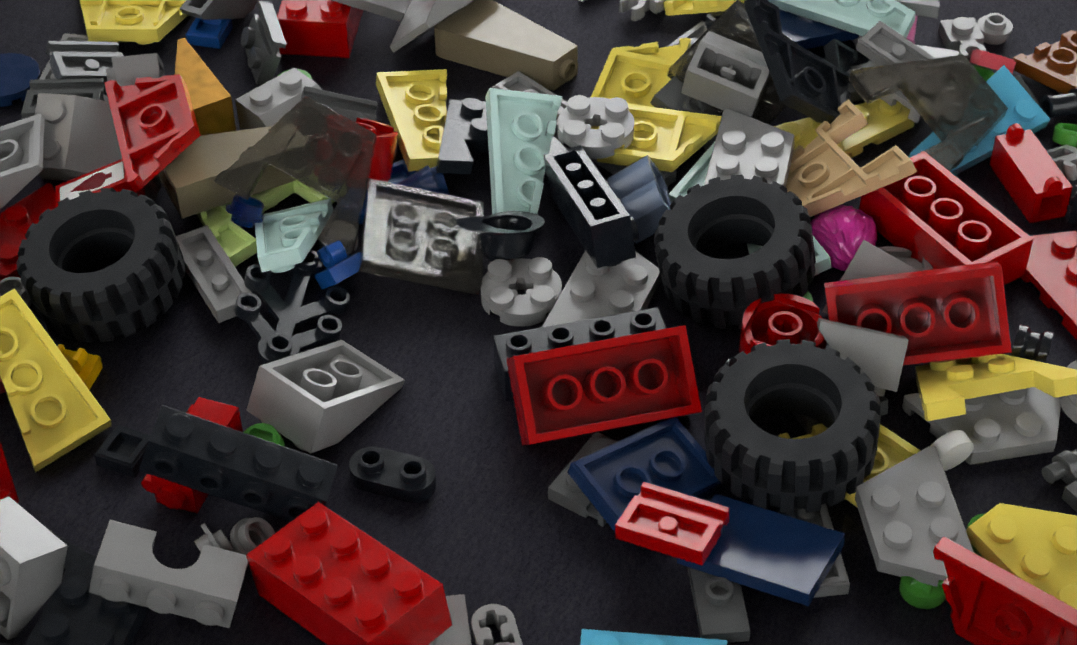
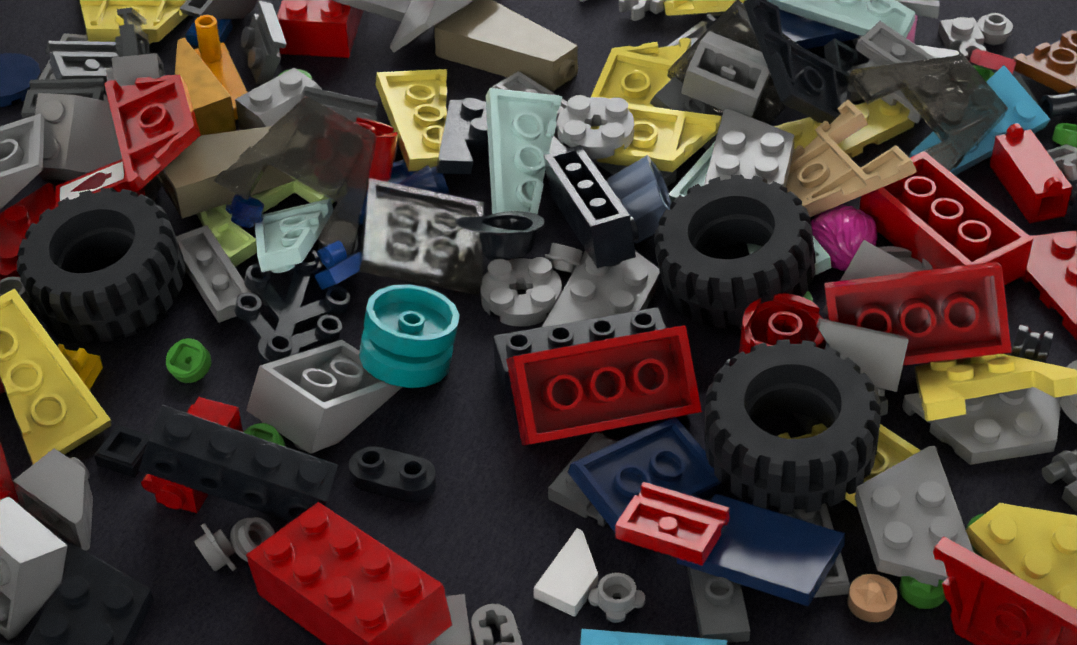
(58, 496): none -> light grey slope
(132, 38): none -> dark grey plate
(132, 574): light grey arch -> none
(188, 360): none -> bright green tile
(218, 58): none -> light orange piece
(408, 335): none -> teal wheel
(564, 257): none -> light grey plate
(569, 577): none -> white tile
(616, 586): none -> light grey plate
(872, 598): none -> light nougat tile
(953, 448): white tile -> none

